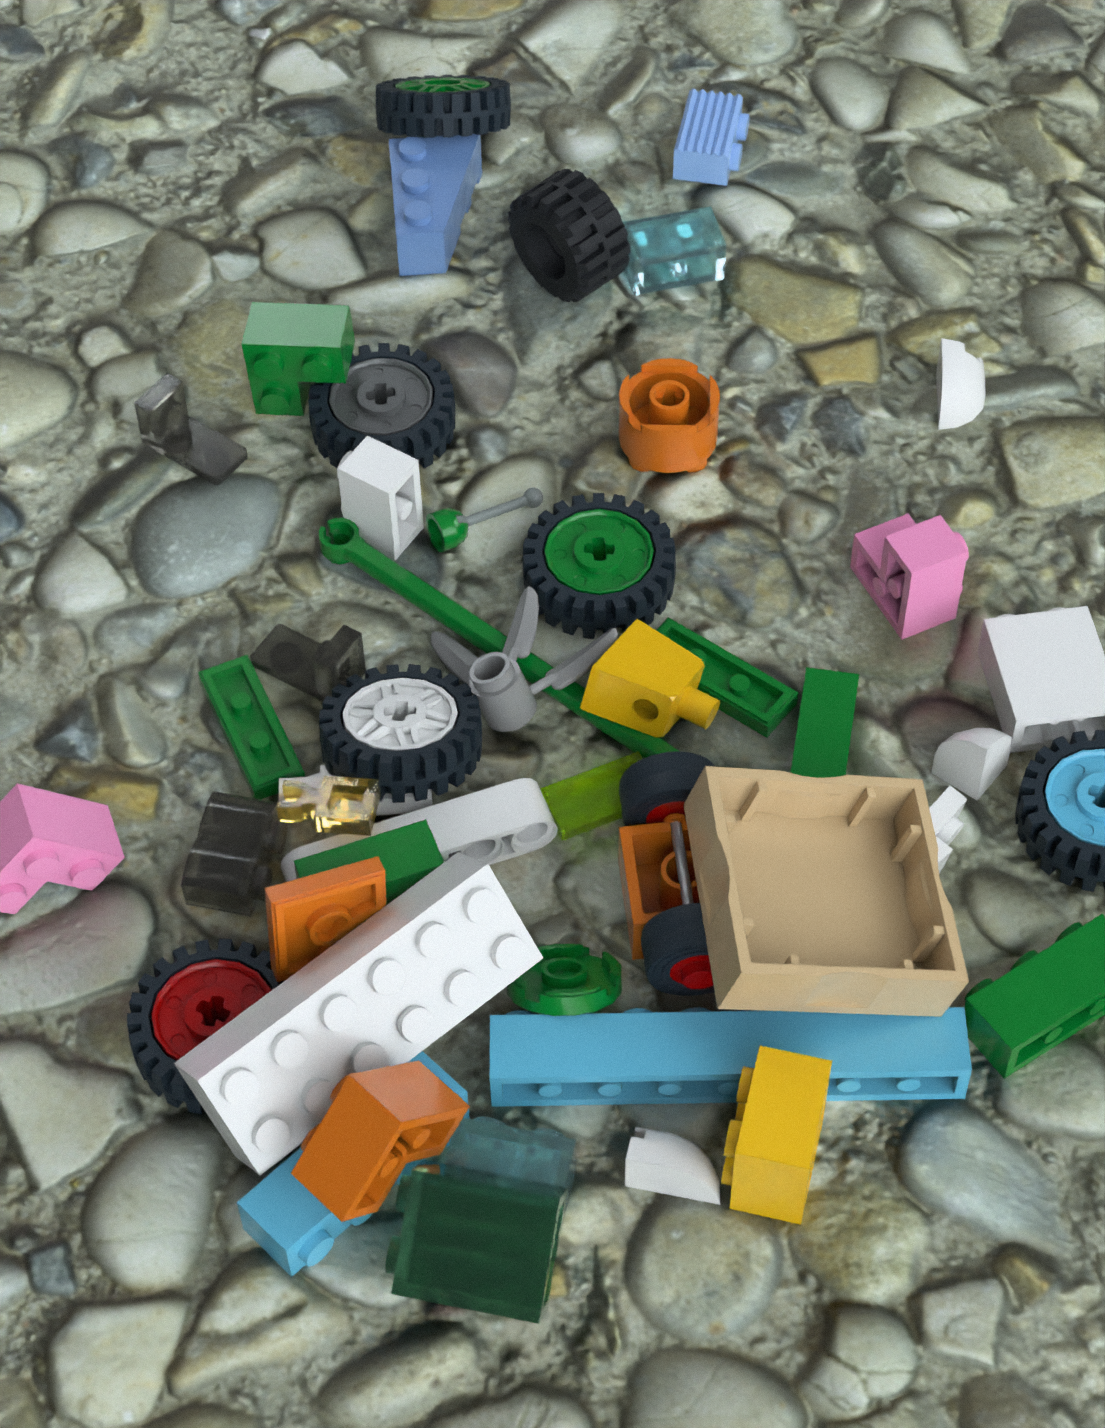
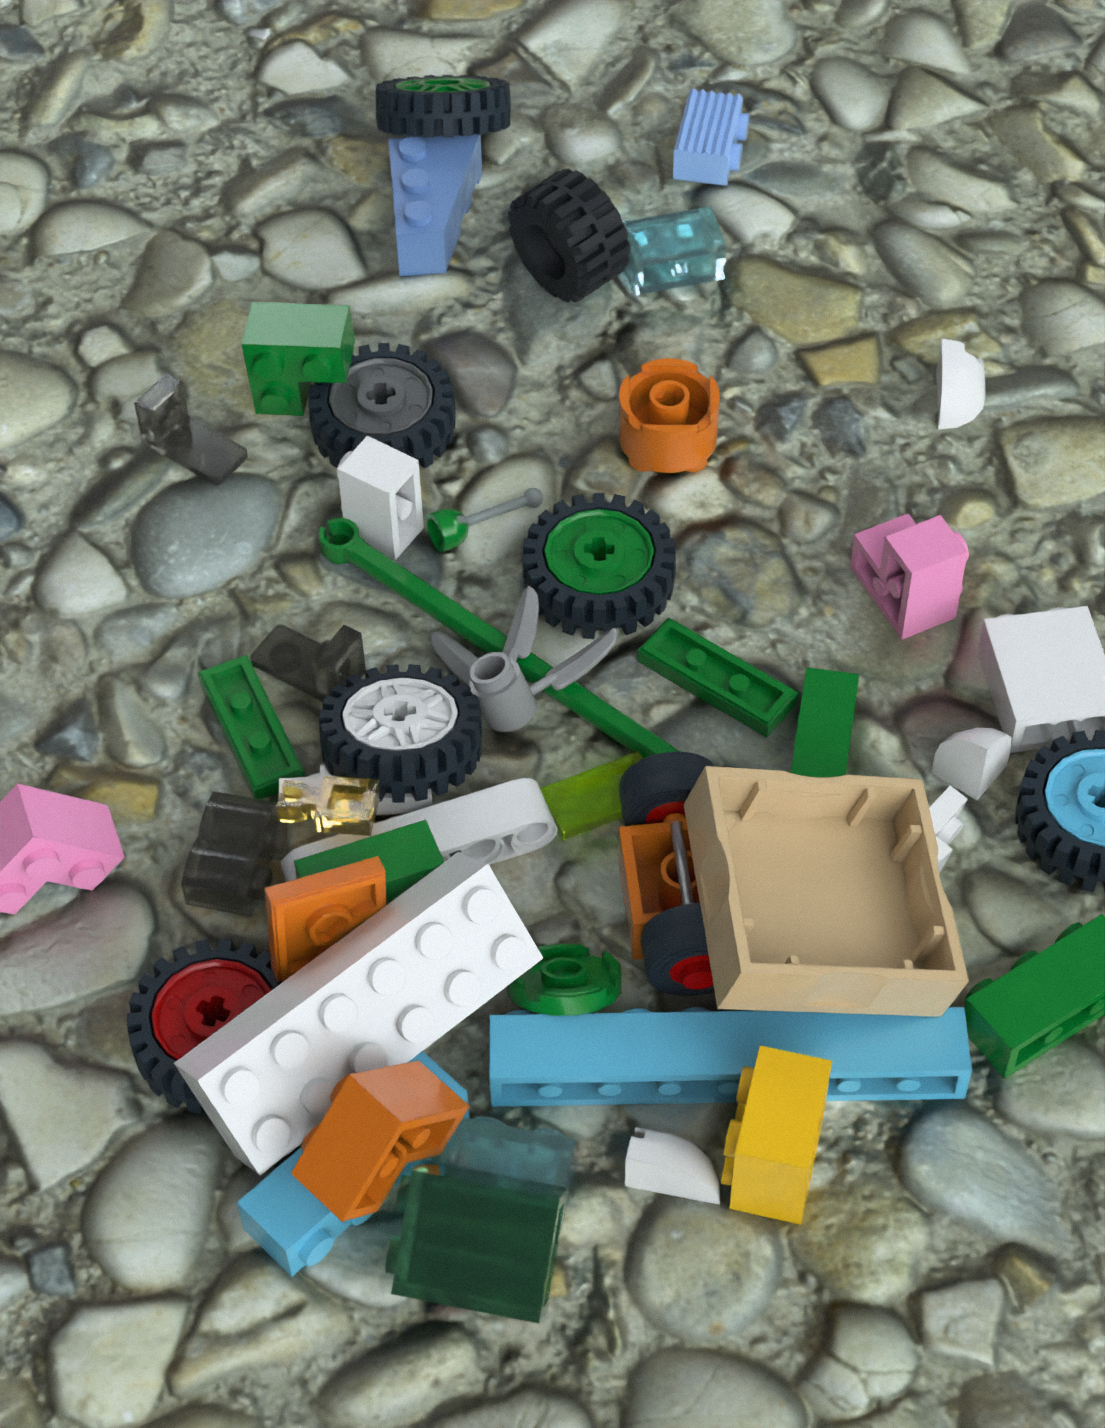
(648, 684): yellow torso -> none

